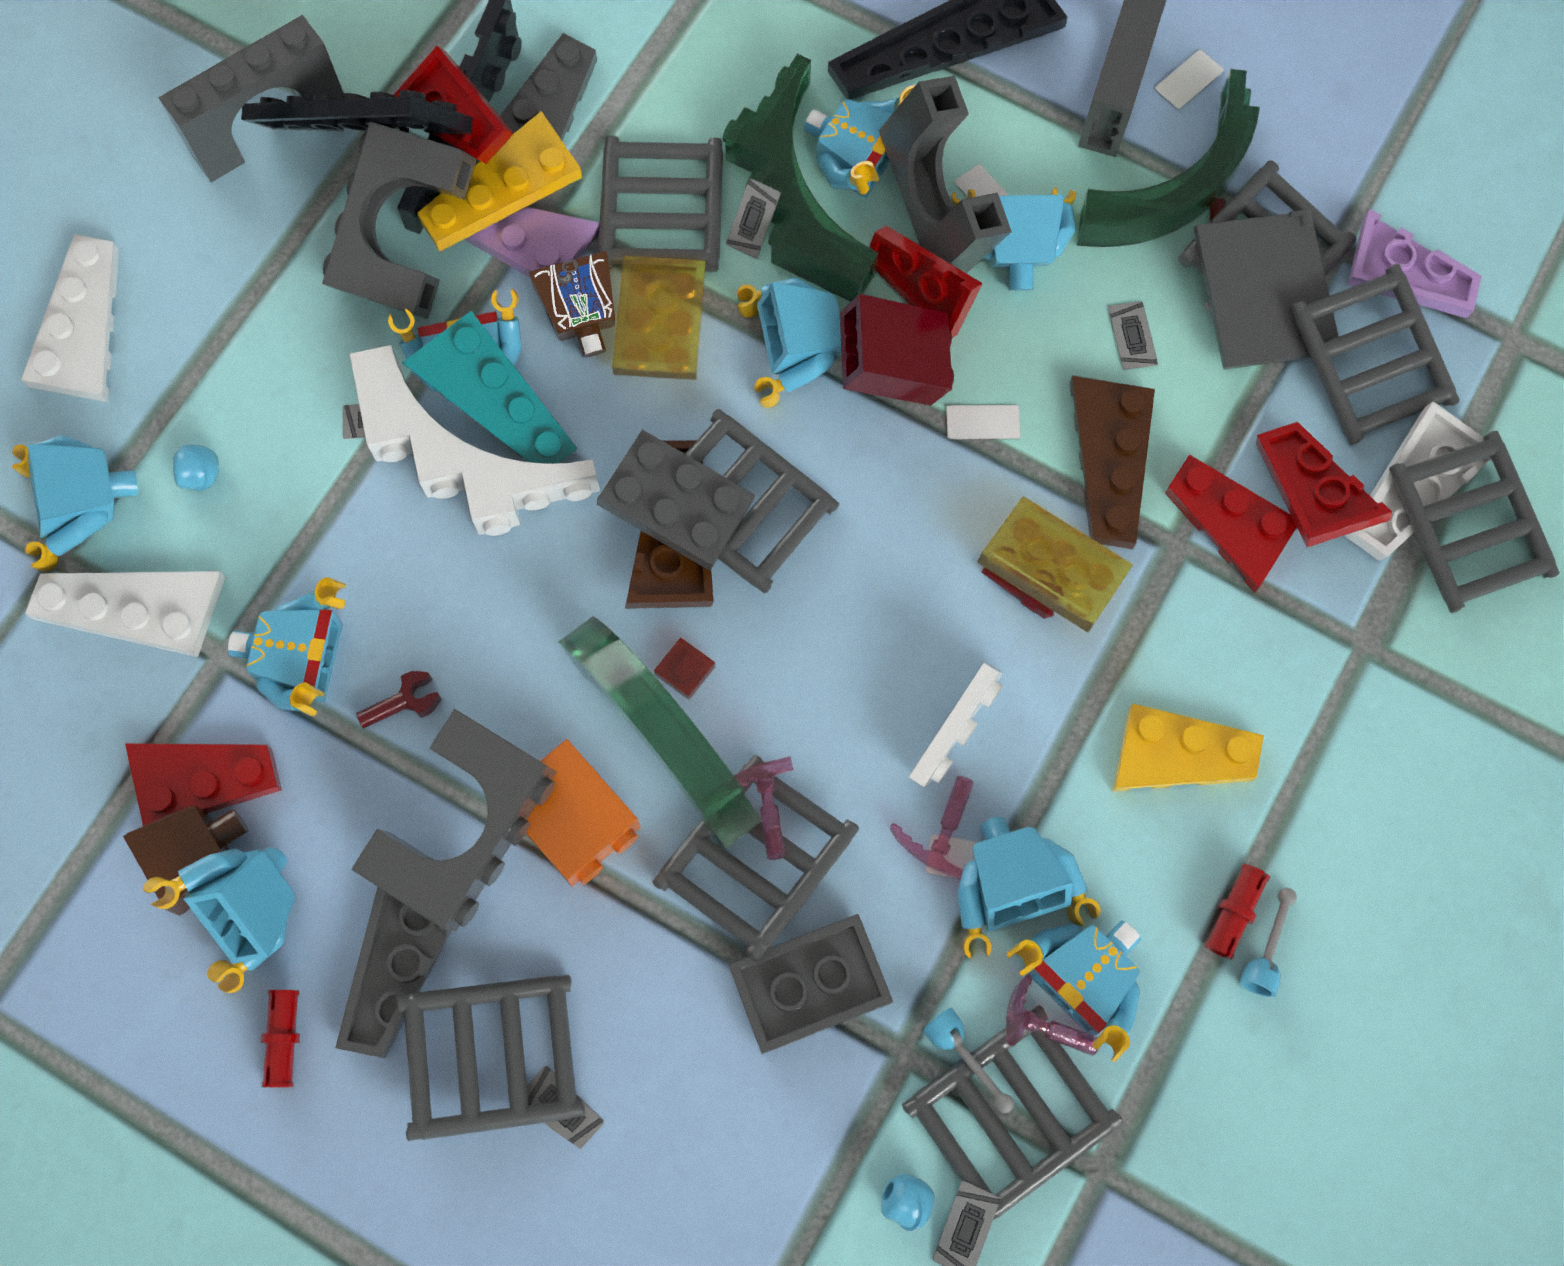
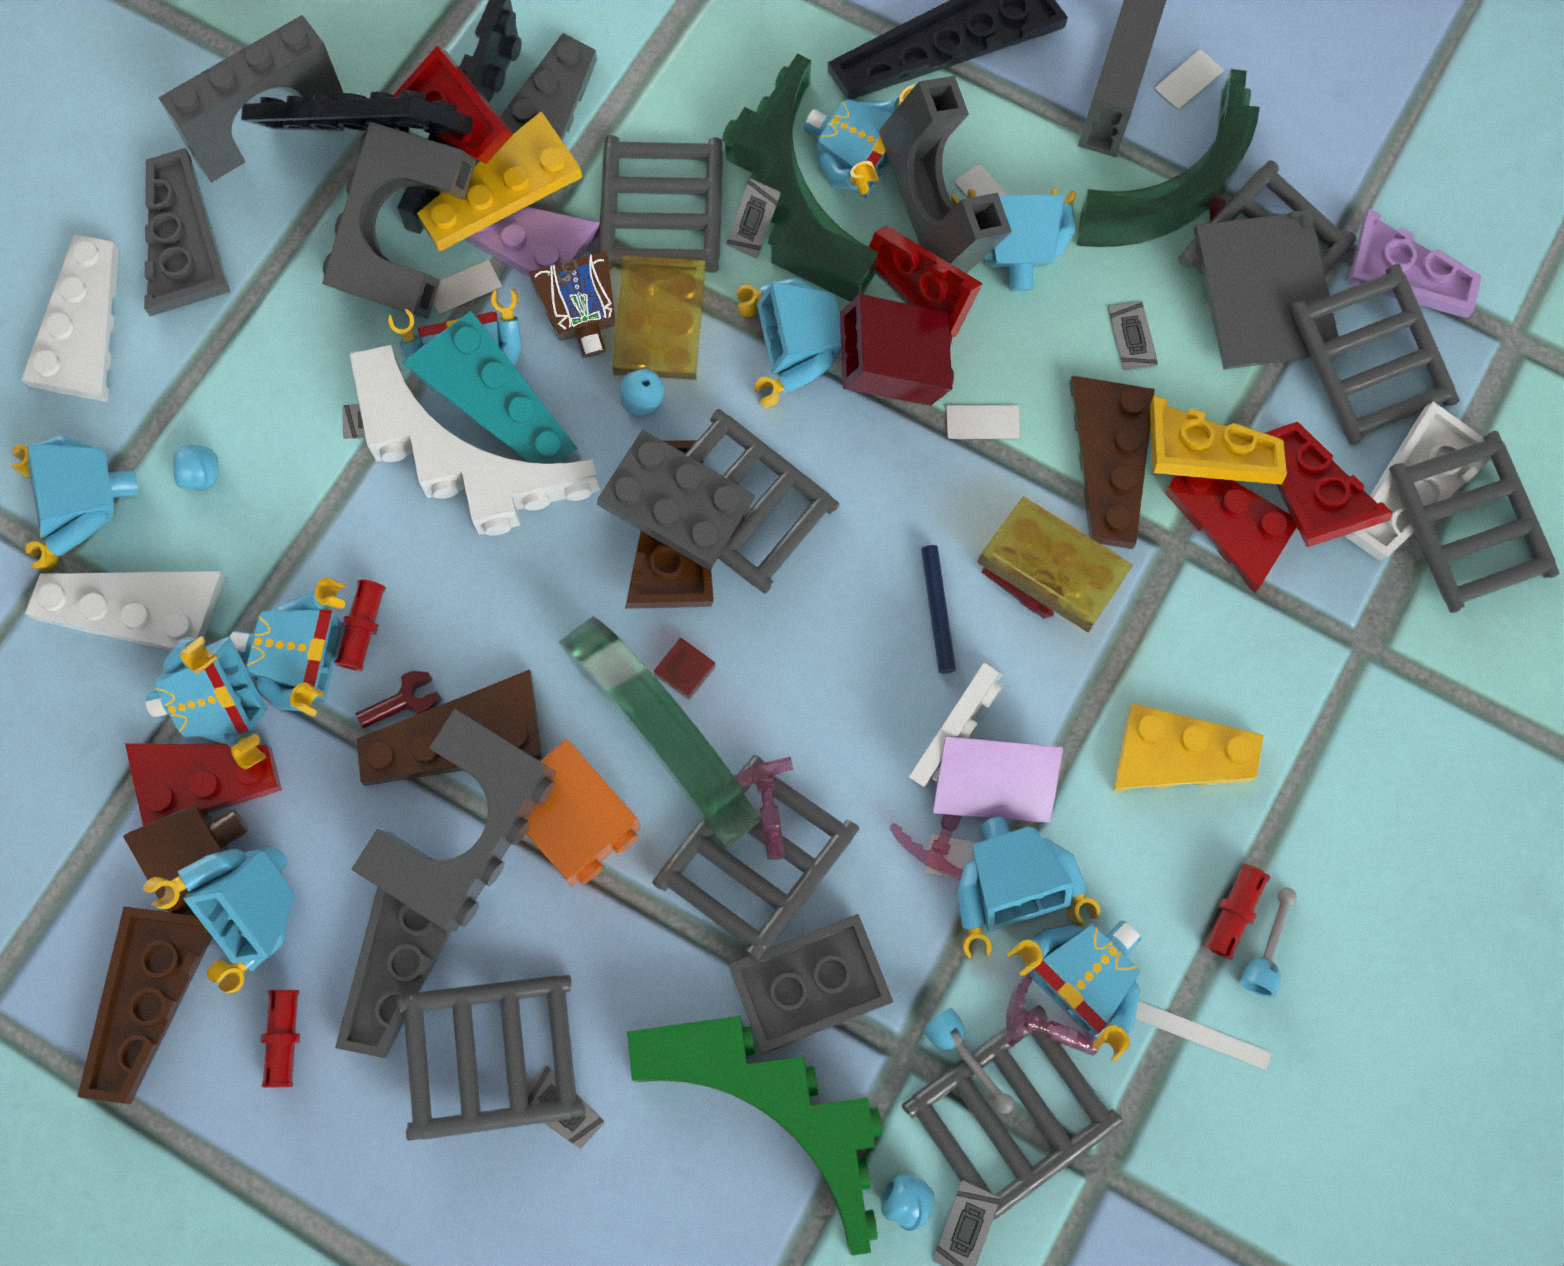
(142, 991): none -> reddish brown wing
(180, 239): none -> dark grey wing
(210, 696): none -> medium azure torso
(360, 625): none -> red pin
(403, 747): none -> reddish brown wing
(465, 286): none -> white sticker
(641, 392): none -> medium azure piece
(830, 1133): none -> green arch
(938, 609): none -> dark blue bar
(997, 779): none -> lavender sticker
(1201, 448): none -> yellow wing
(1203, 1035): none -> white sticker

